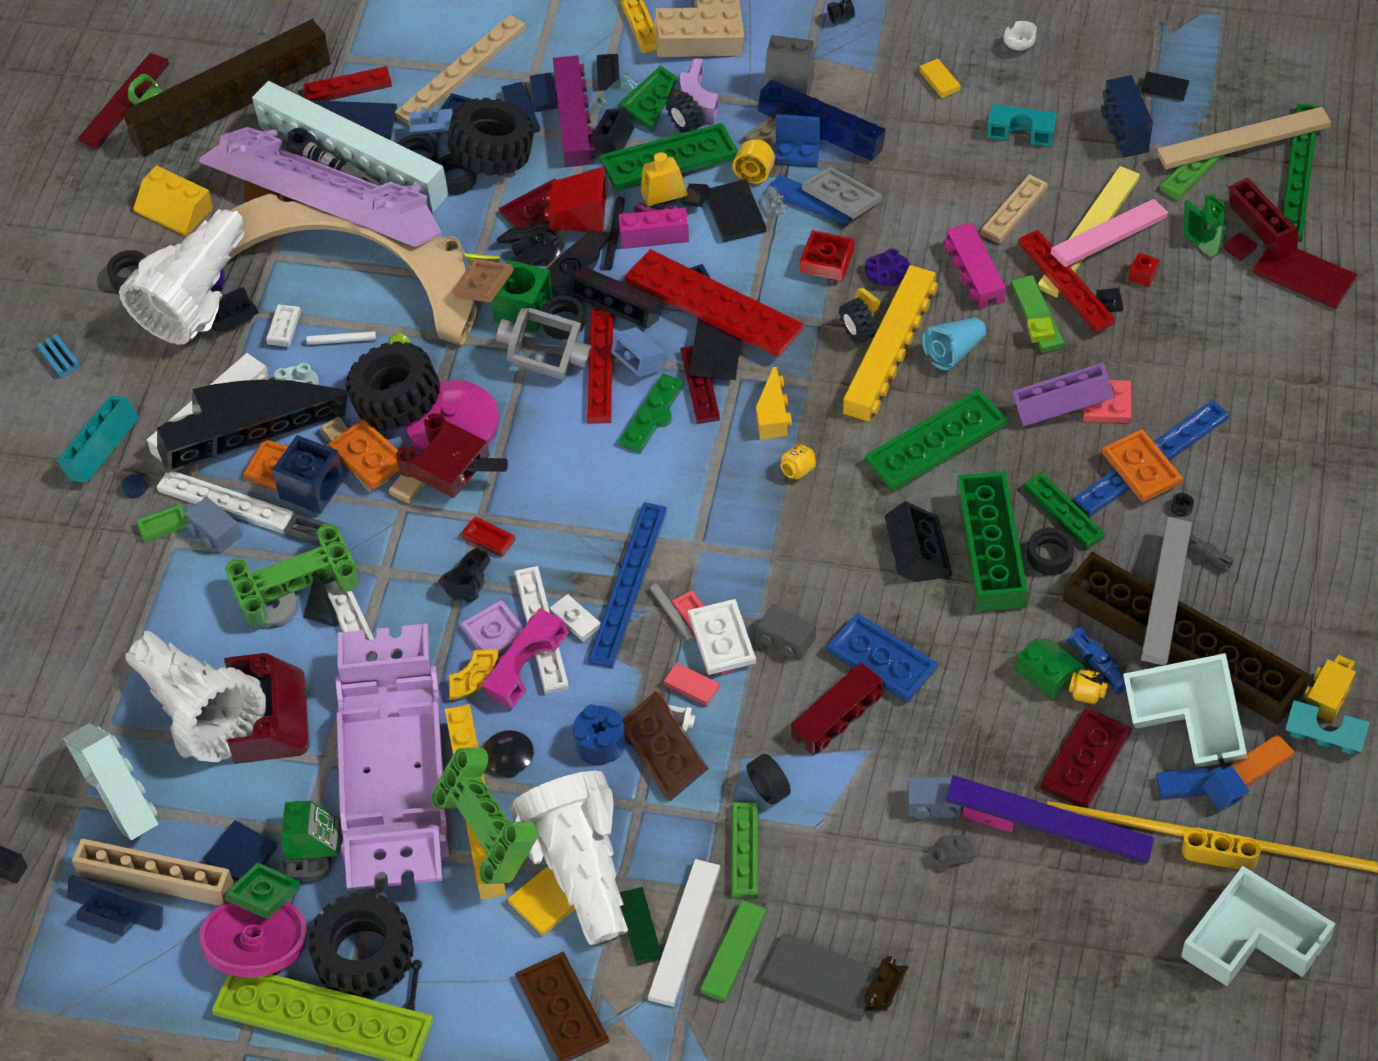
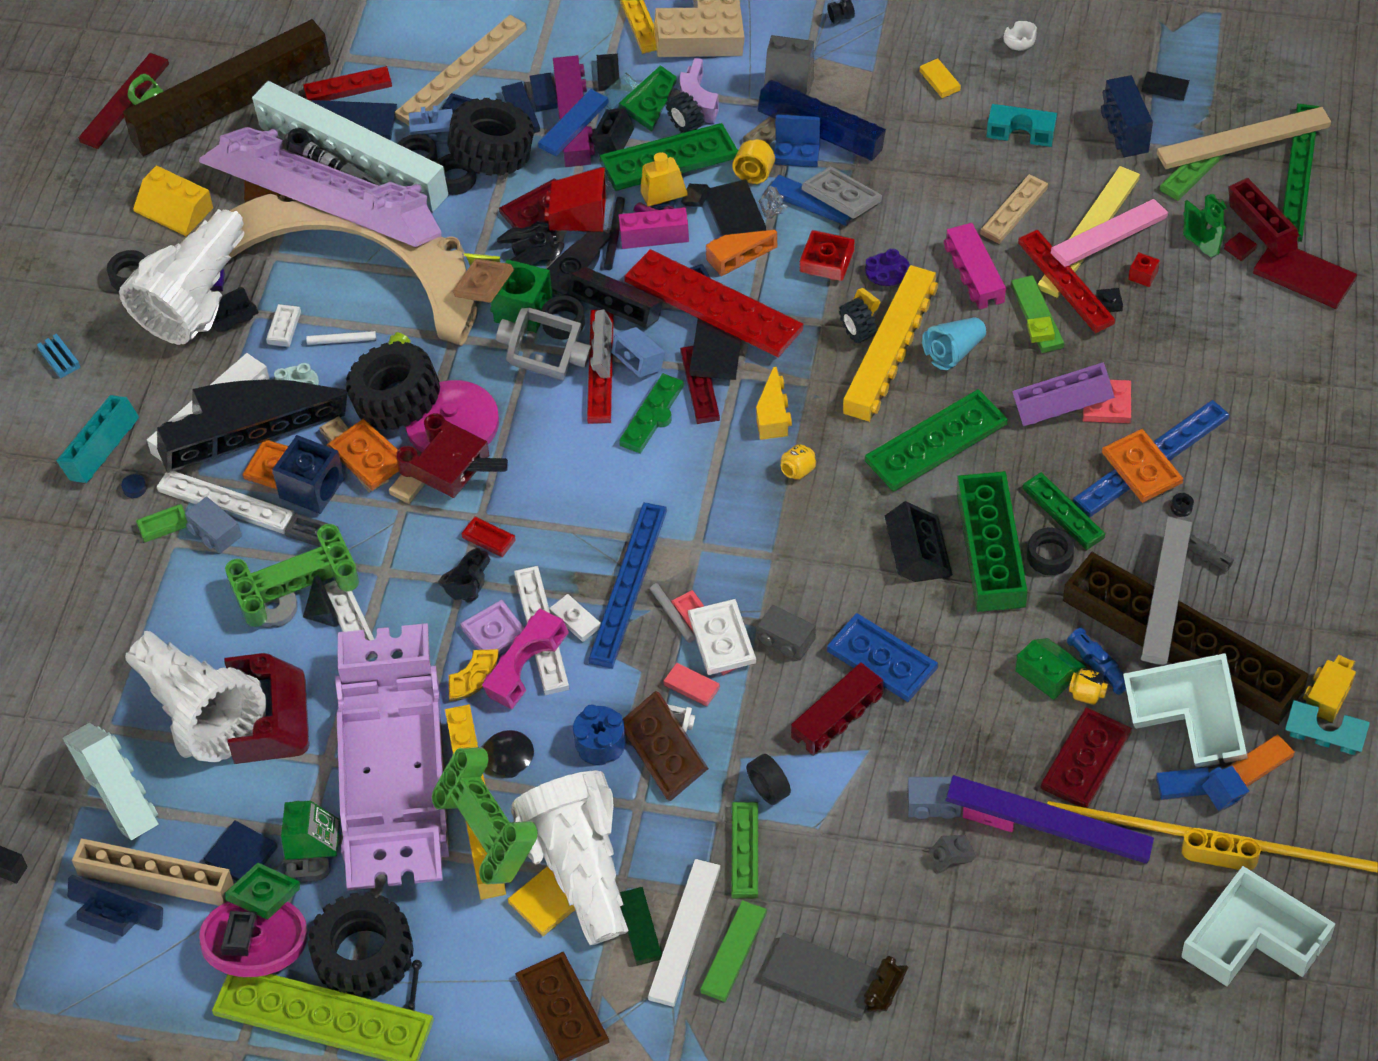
(239, 933): none -> black tile
(573, 122): none -> blue tile
(601, 344): none -> light grey plate
(739, 249): none -> orange slope

